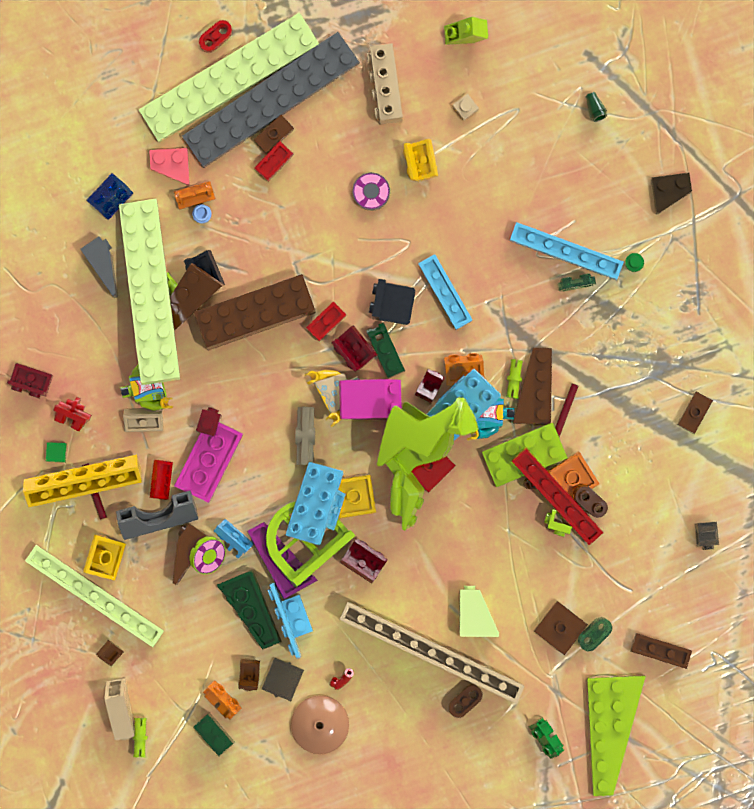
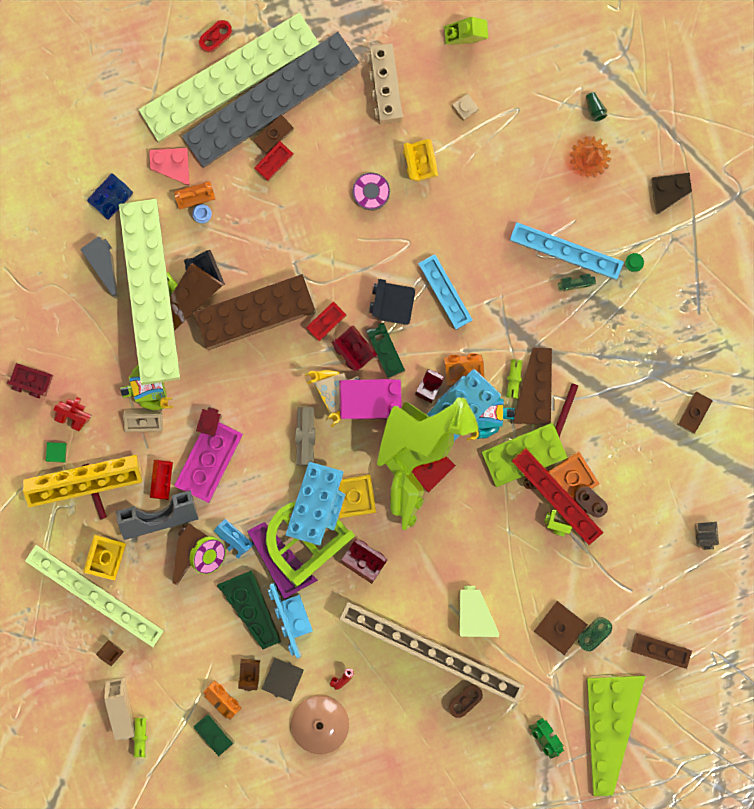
(596, 161): none -> clear orange gear

